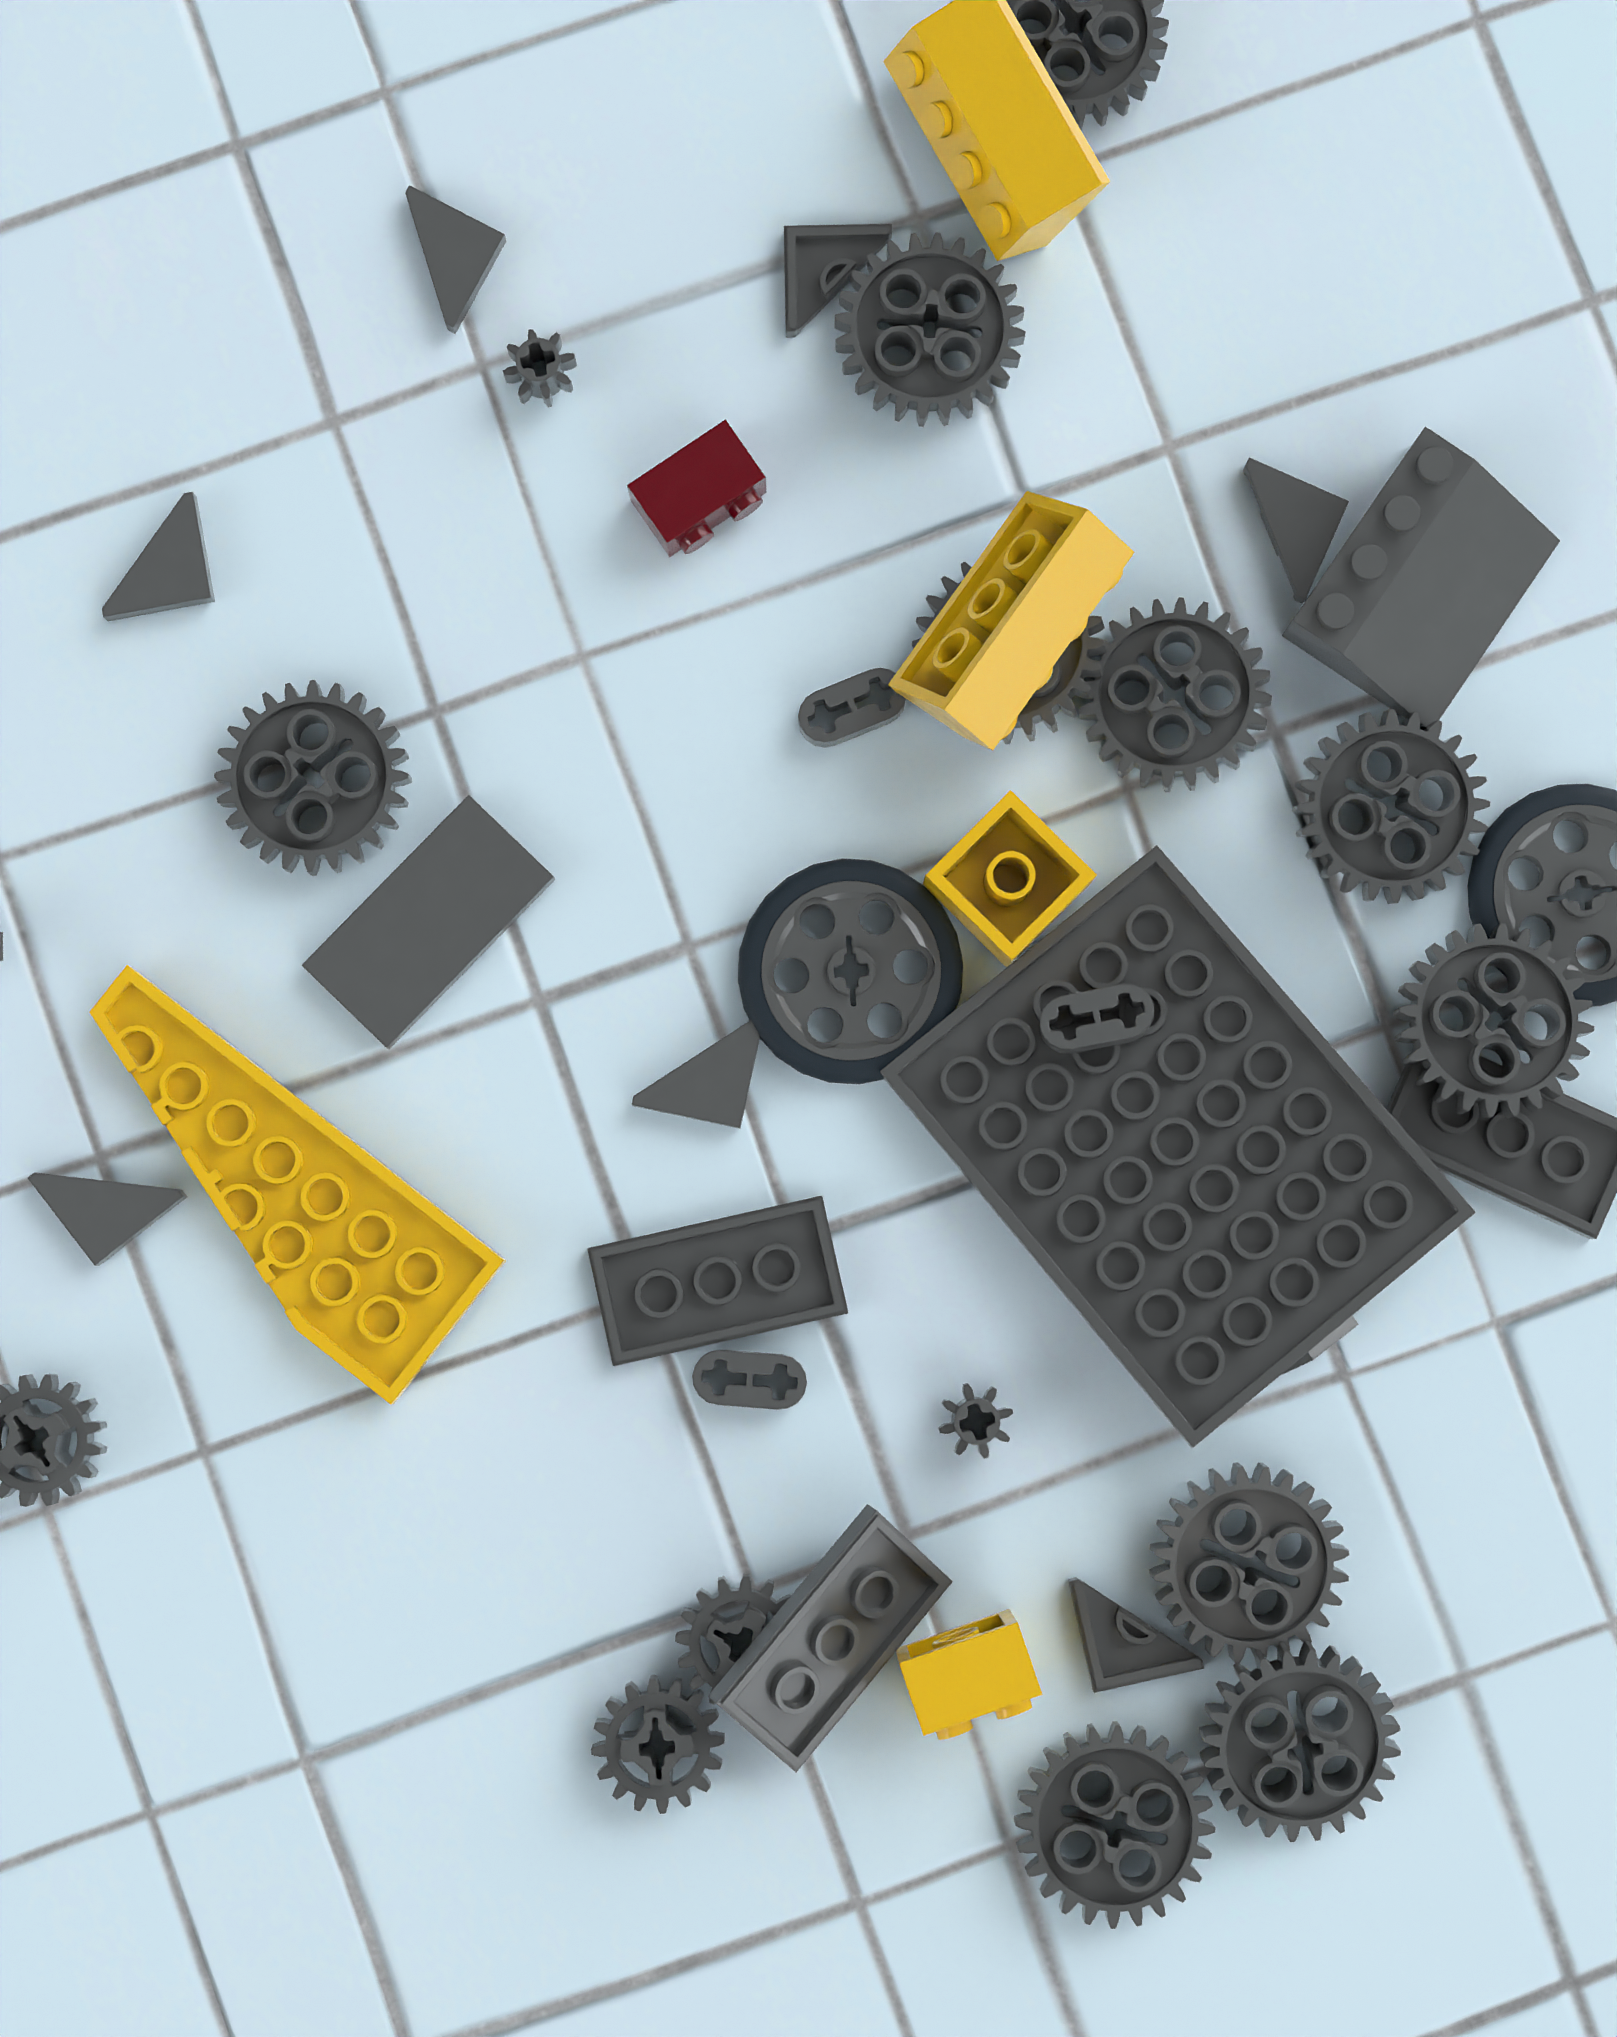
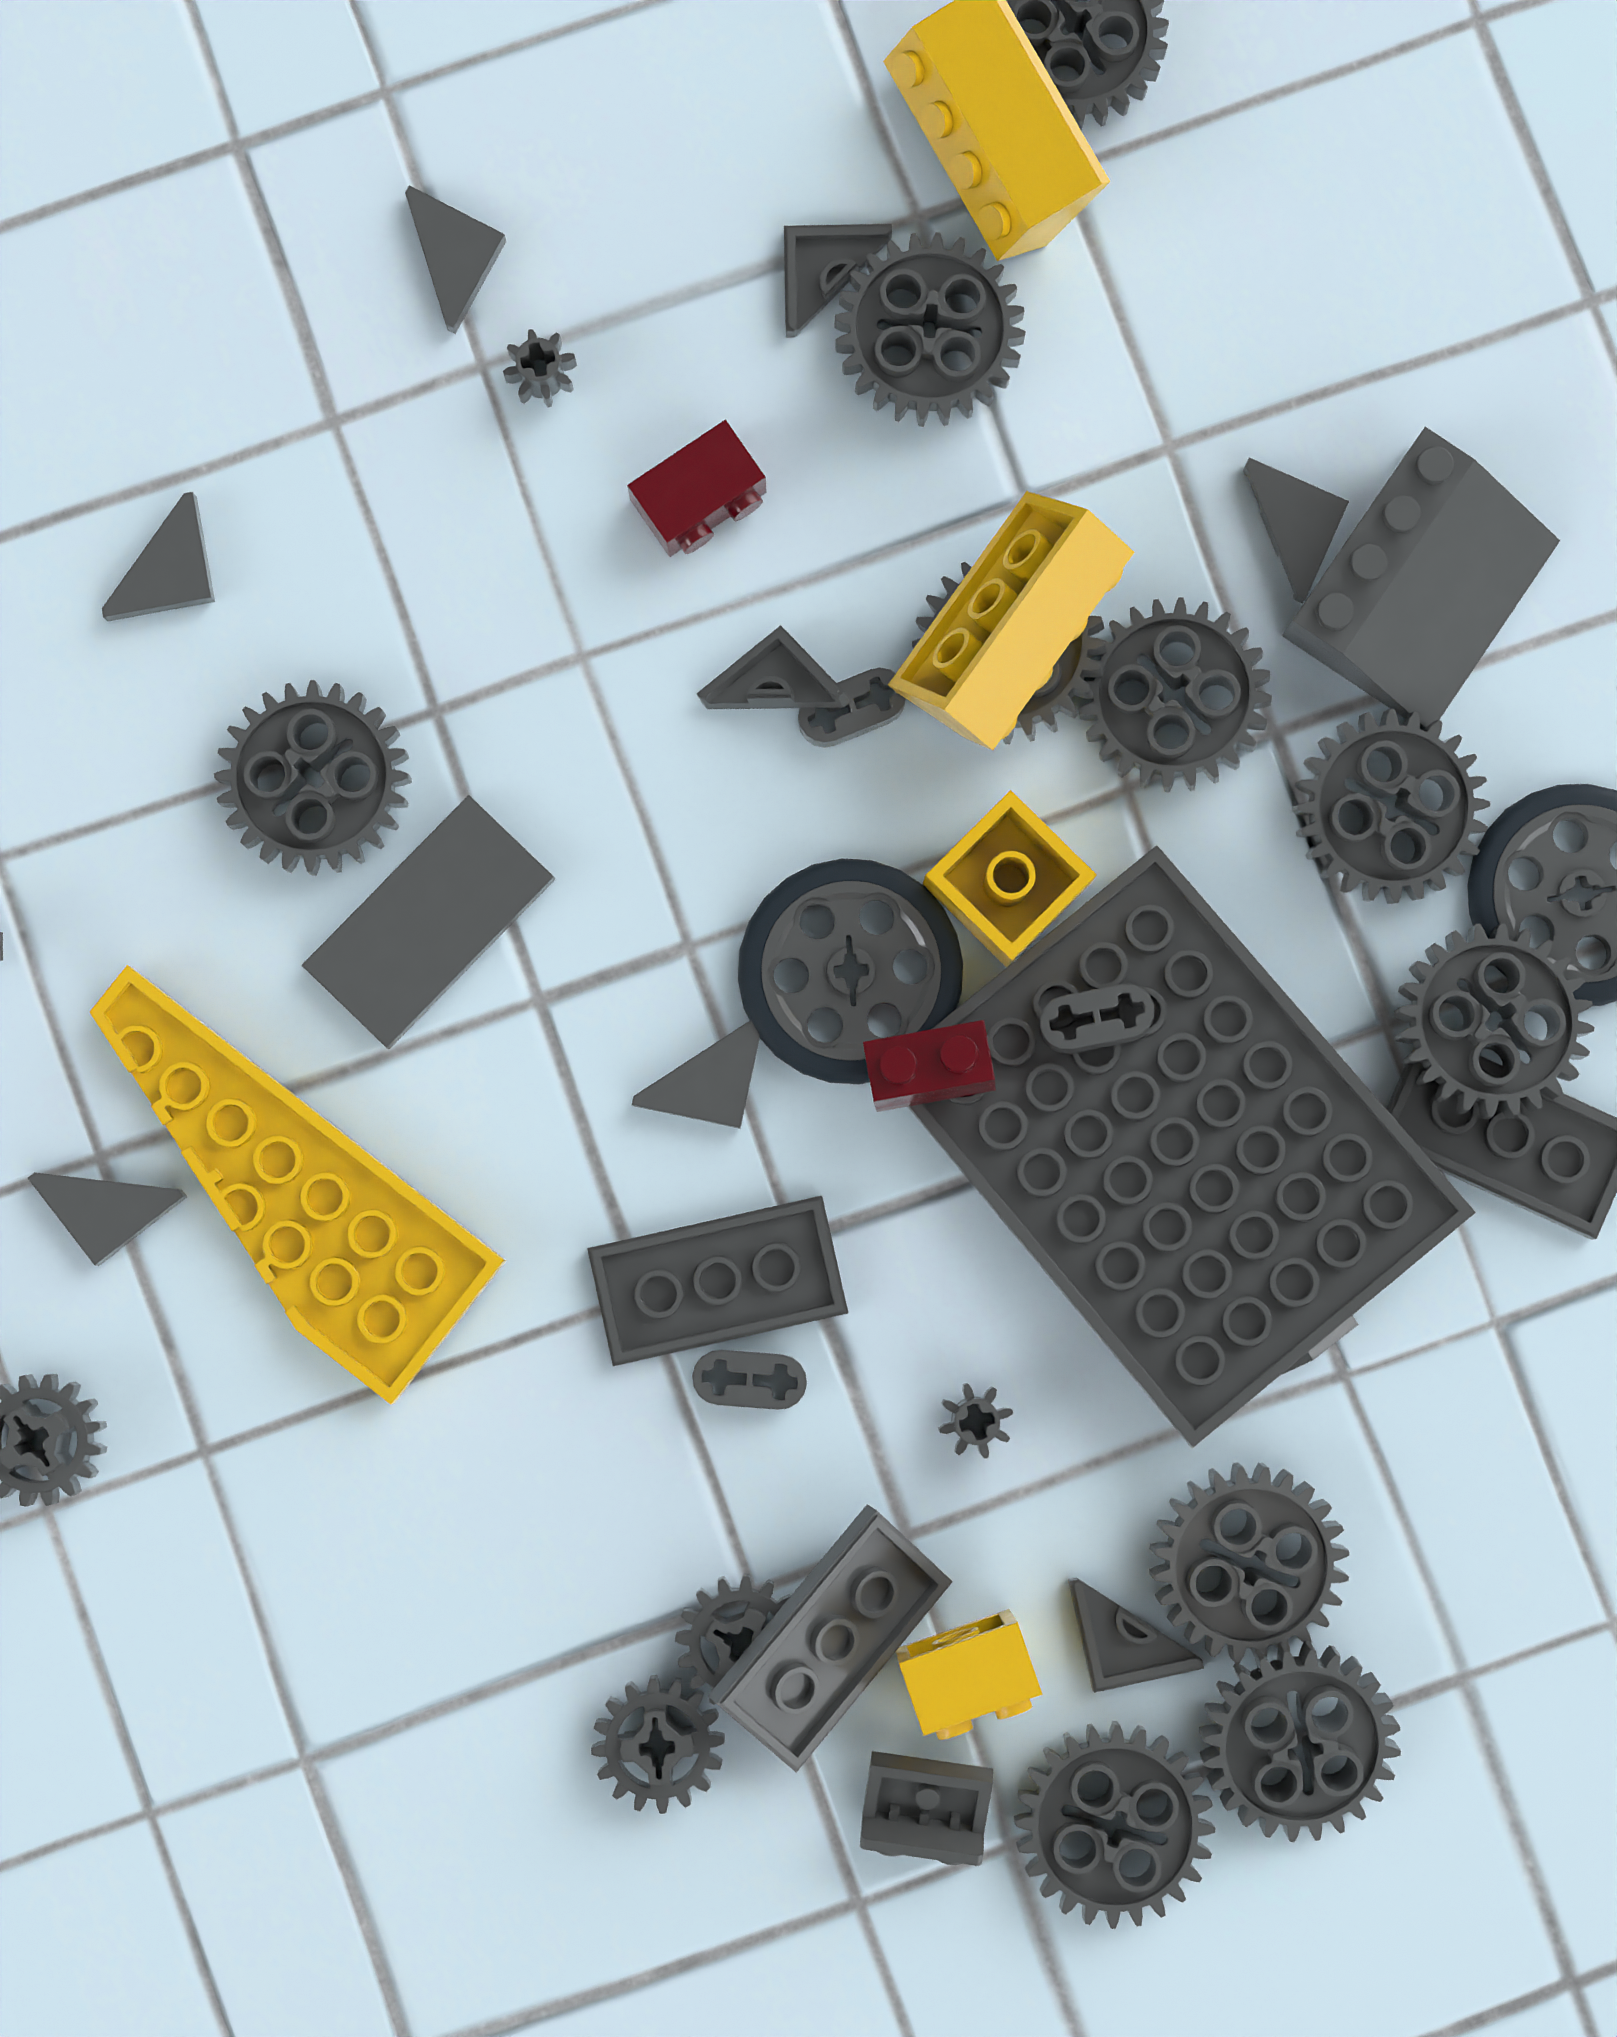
(773, 677): none -> dark grey tile
(926, 1809): none -> dark grey bracket
(929, 1065): none -> dark red brick

